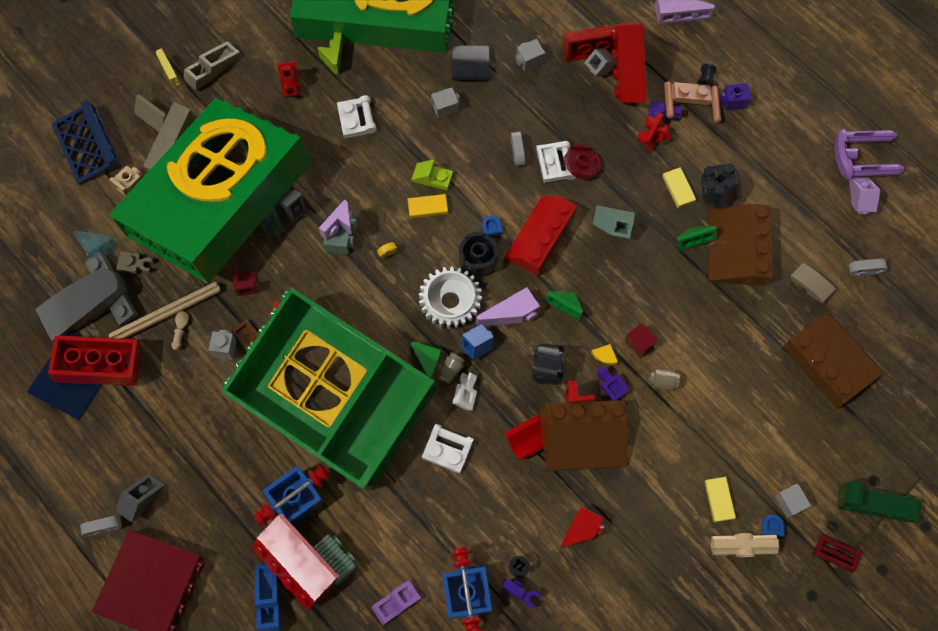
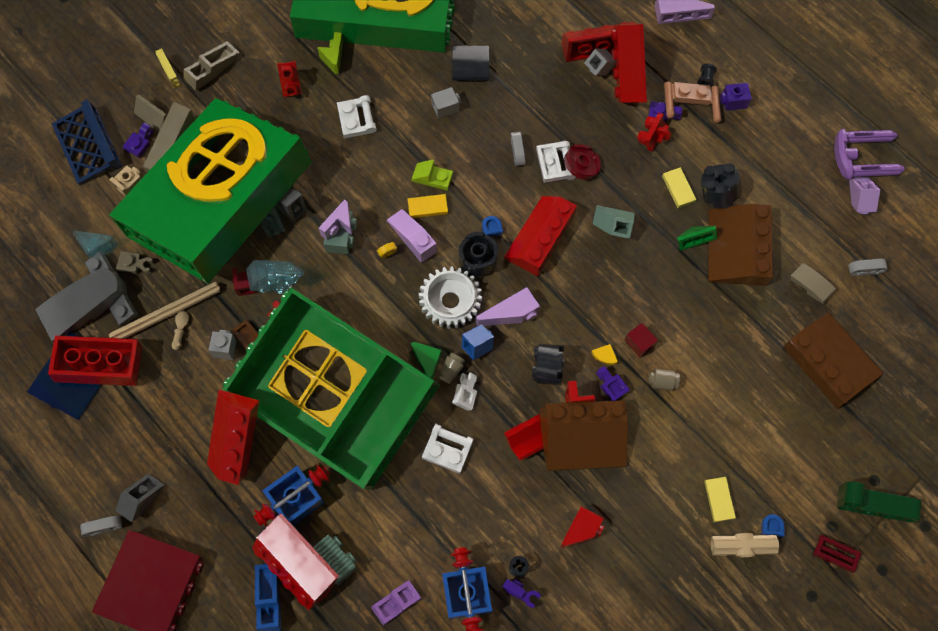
(138, 143): none -> dark purple plate
(232, 436): none -> red slope
(272, 275): none -> clear light blue slope
(413, 235): none -> lavender slope
(530, 55): light grey brick -> none
(565, 302): green slope -> none
(792, 500): light grey panel -> none

